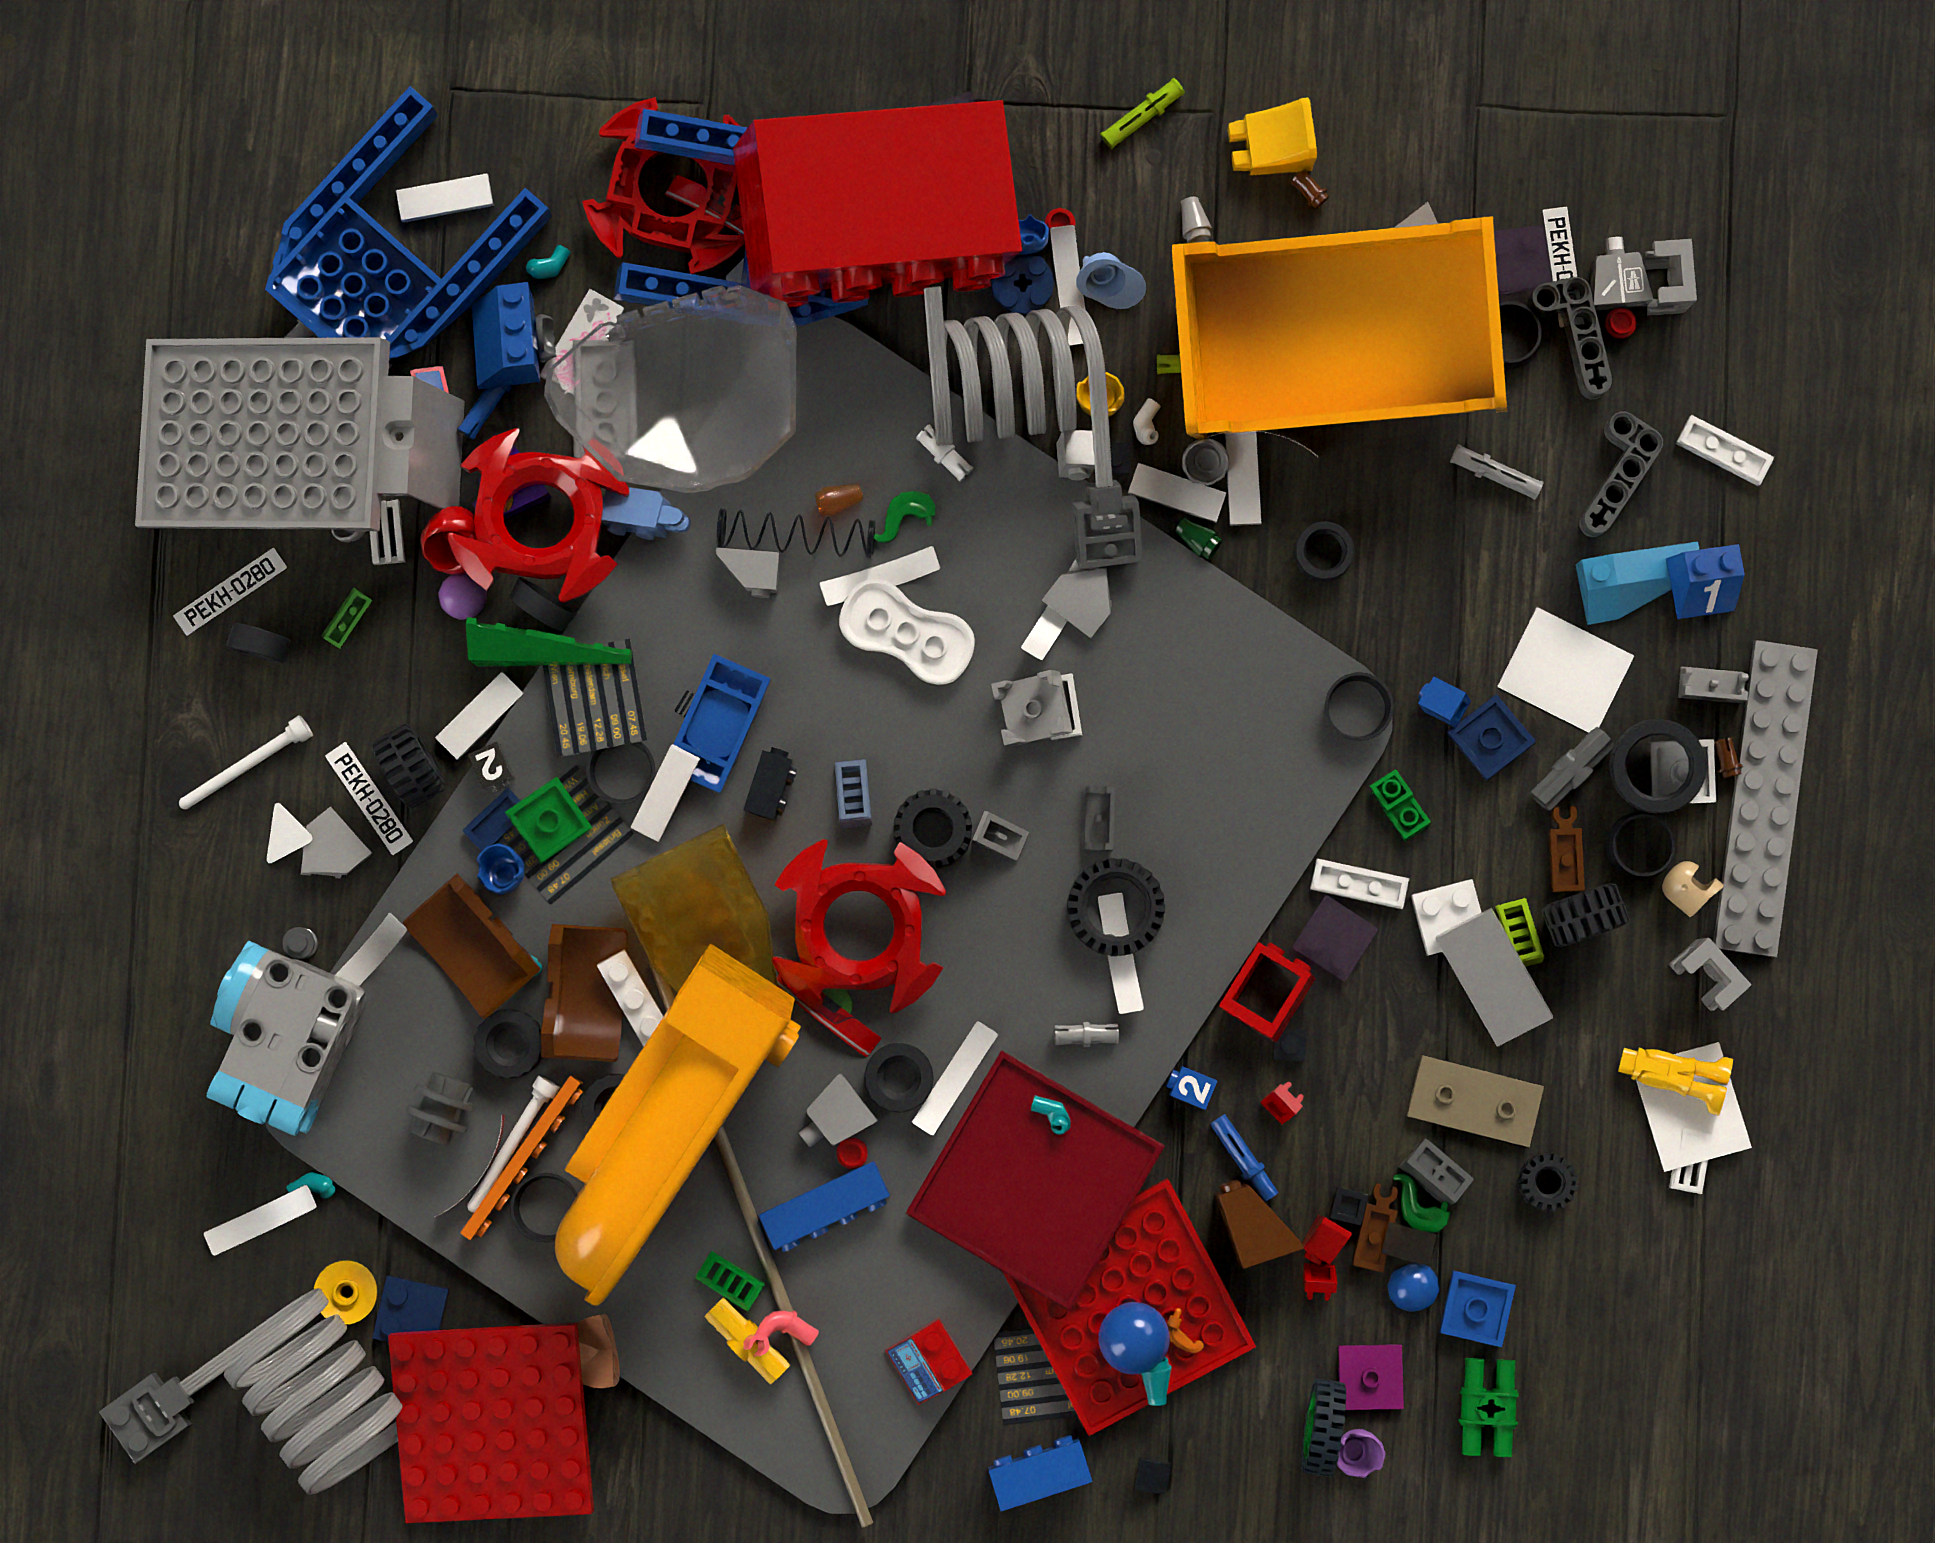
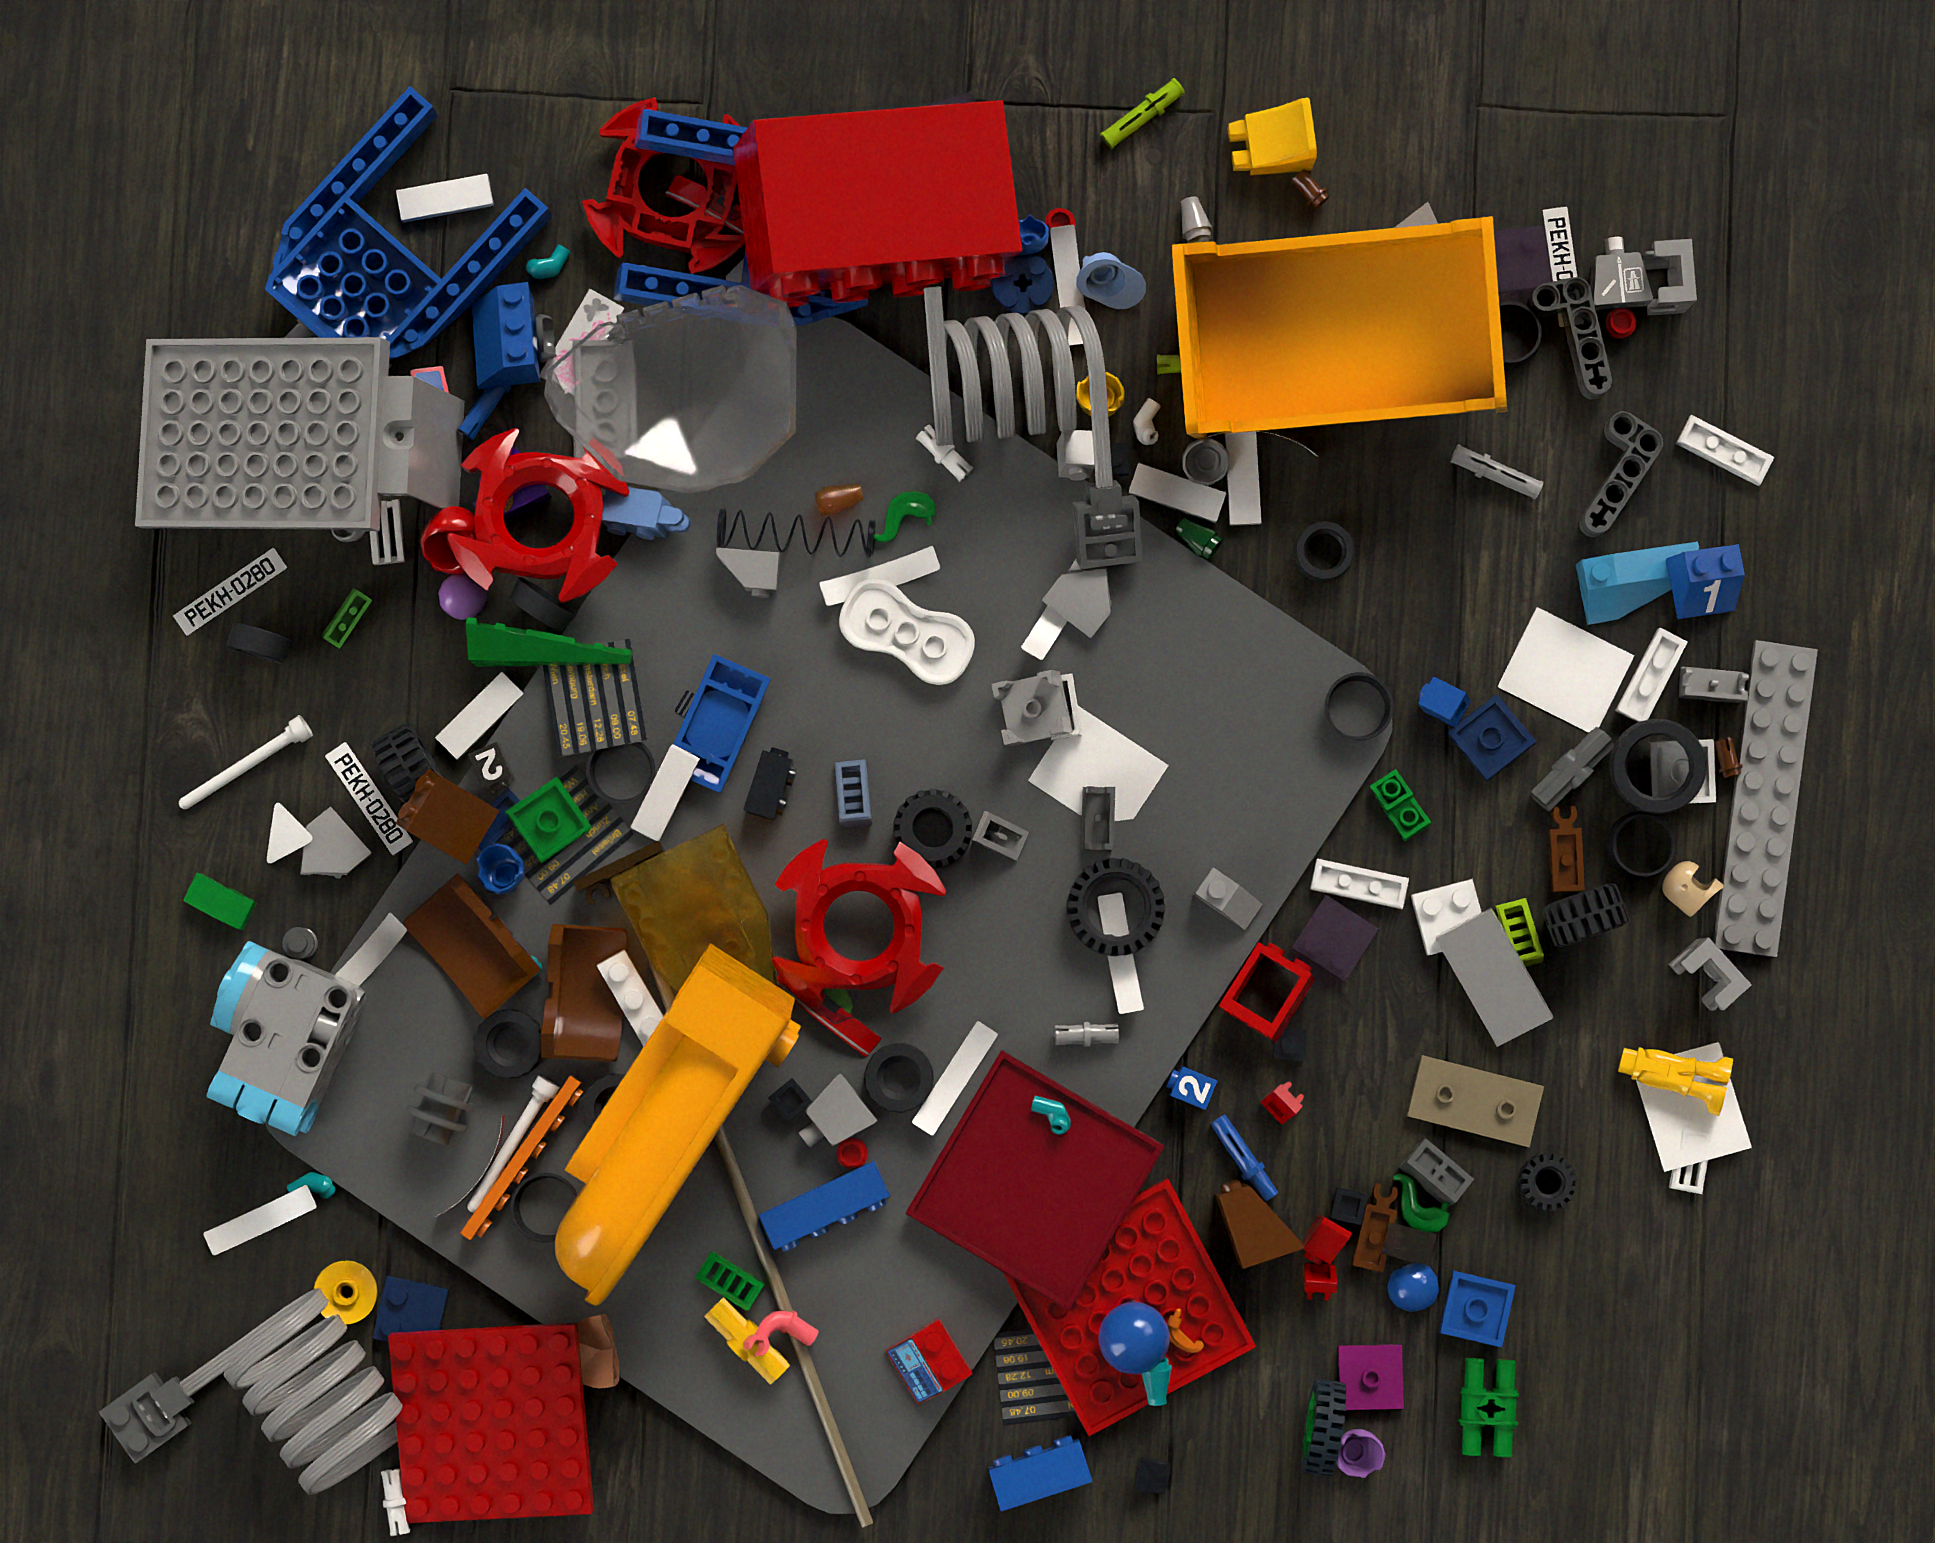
(219, 901): none -> green slope
(394, 1501): none -> white pin
(446, 816): none -> reddish brown slope
(595, 879): none -> dark brown plate
(790, 1099): none -> black plate
(1098, 760): none -> white sticker
(1228, 898): none -> light grey slope
(1651, 676): none -> white plate

